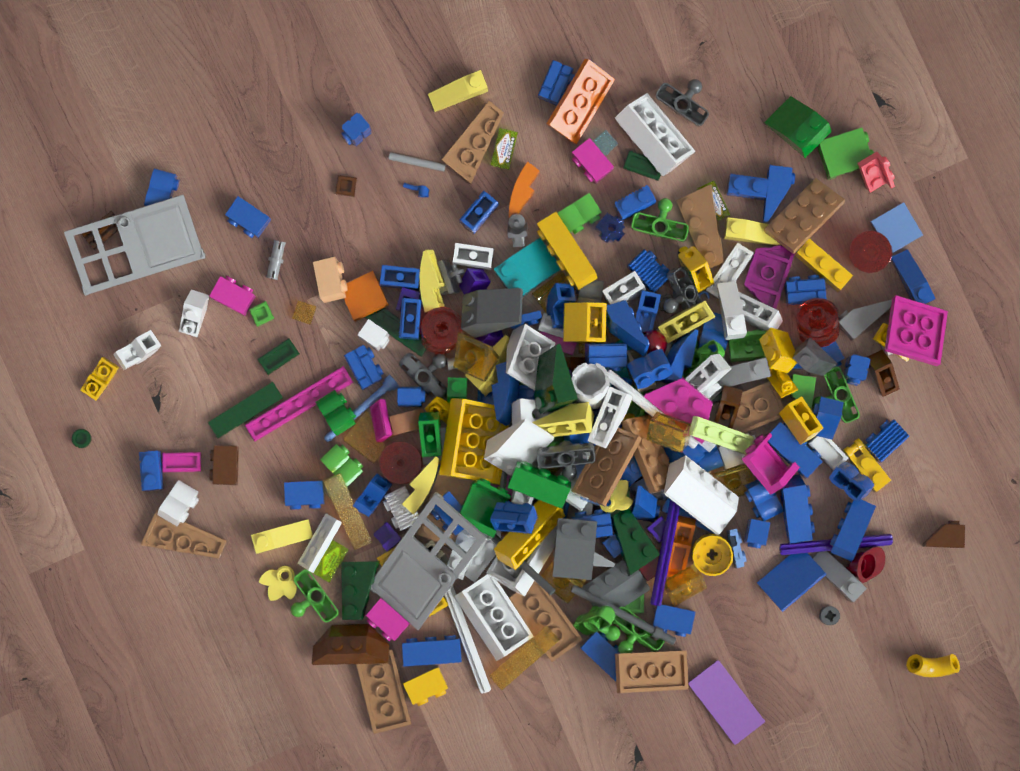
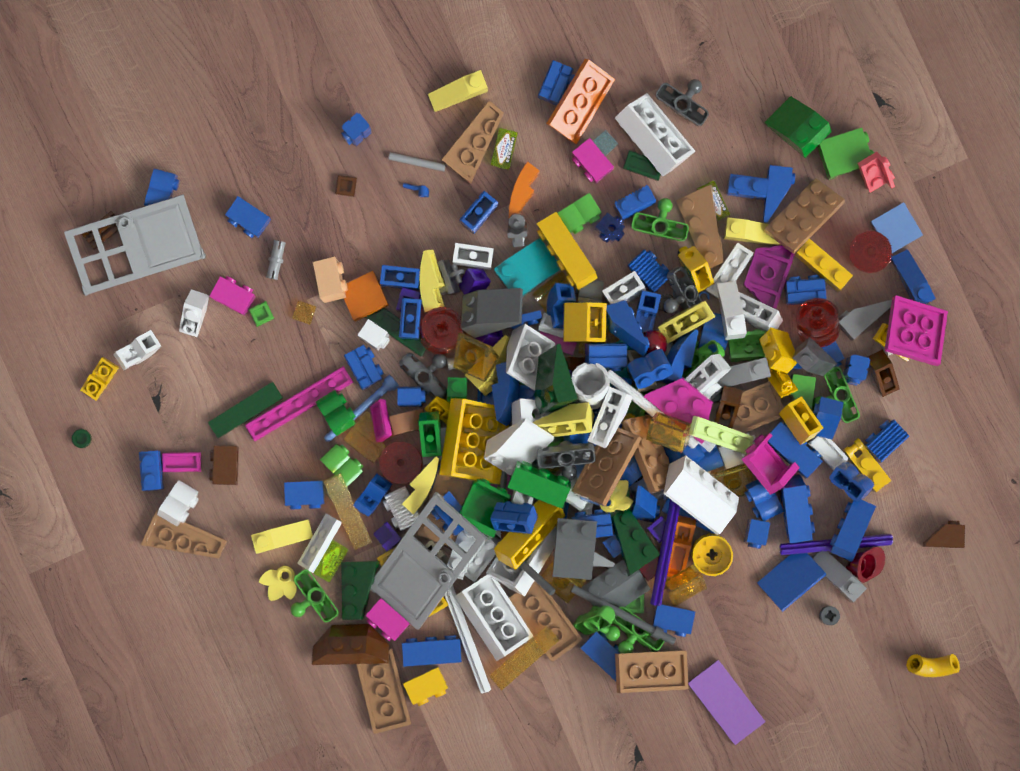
(278, 356): dark green tile -> none
(734, 540): medium blue wing -> none

